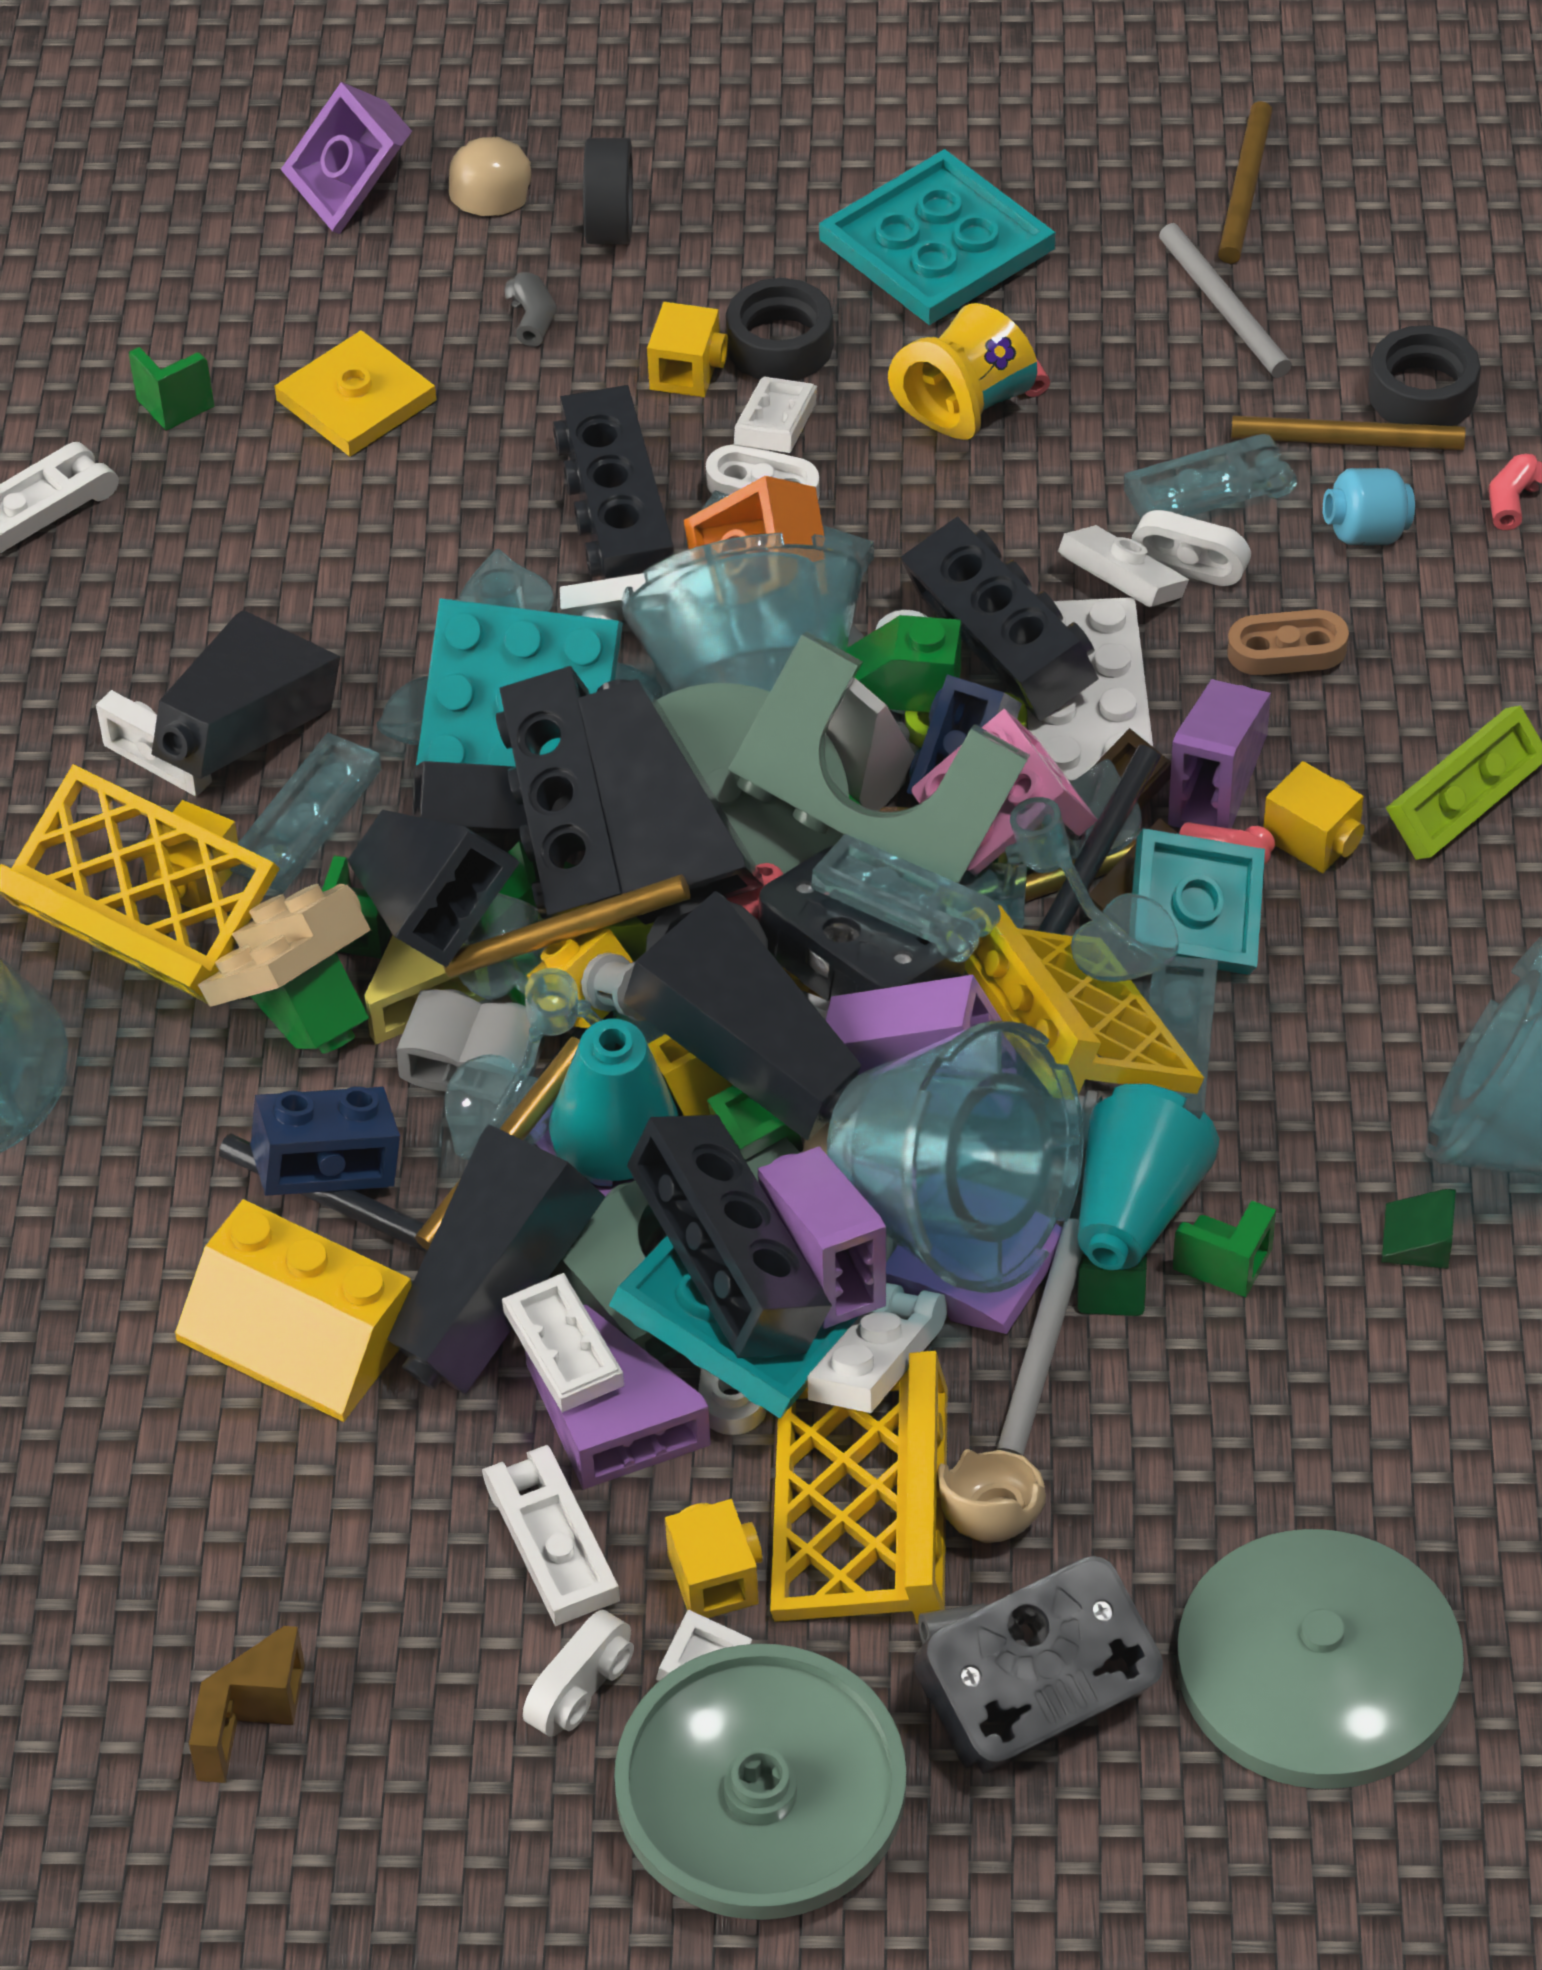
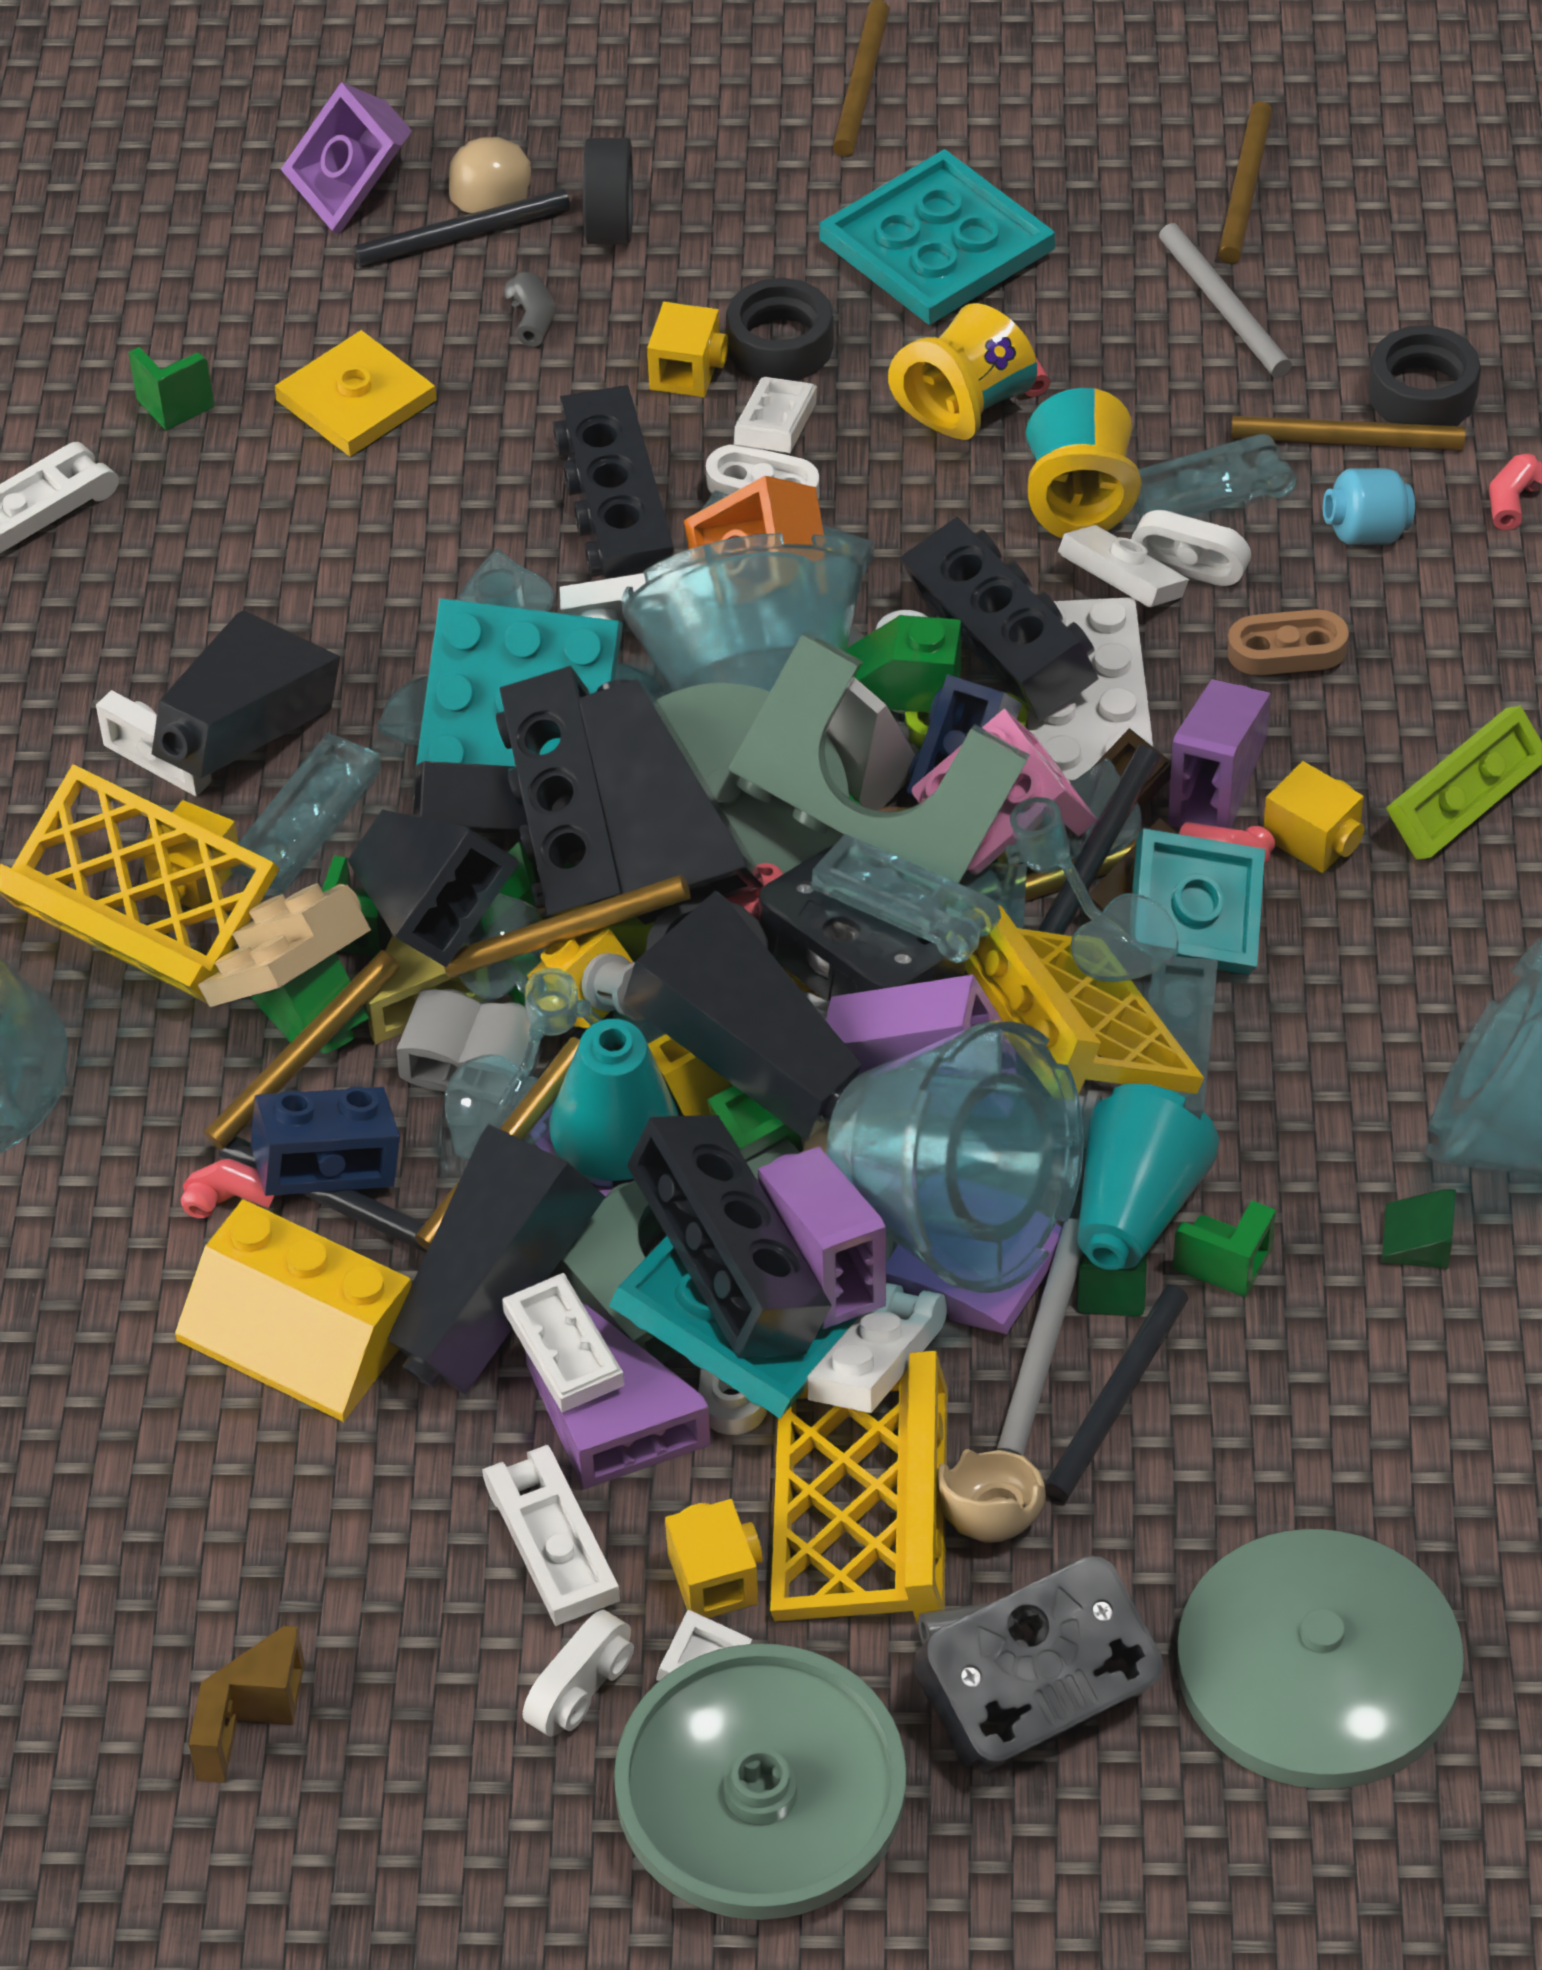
(219, 1183): none -> coral arm
(303, 1047): none -> pearl gold bar
(461, 227): none -> black bar
(861, 78): none -> pearl gold bar
(1081, 461): none -> yellow hat
(1115, 1393): none -> black bar

